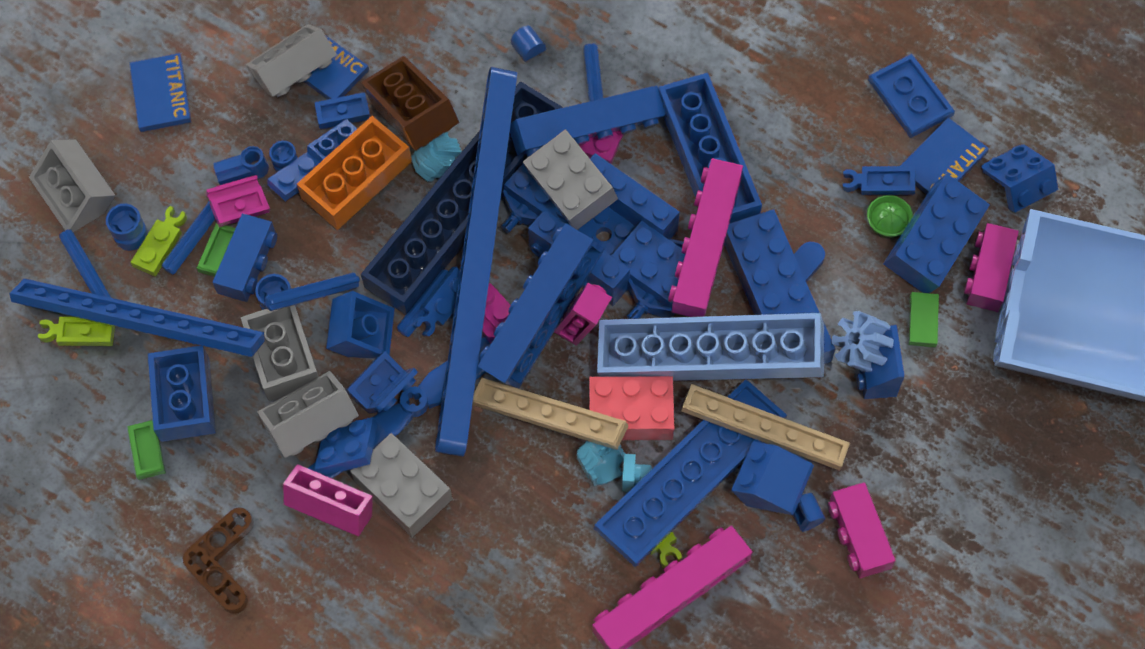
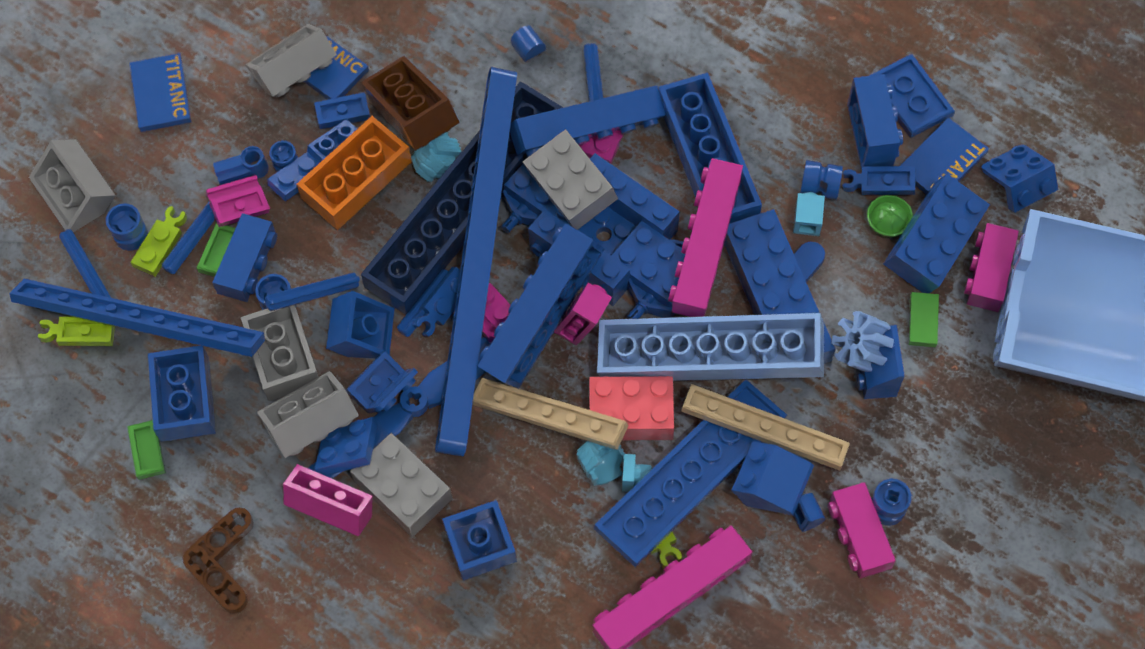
(479, 540): none -> blue brick
(809, 214): none -> medium azure brick
(821, 179): none -> blue wheel
(874, 121): none -> blue brick
(891, 501): none -> blue wheel

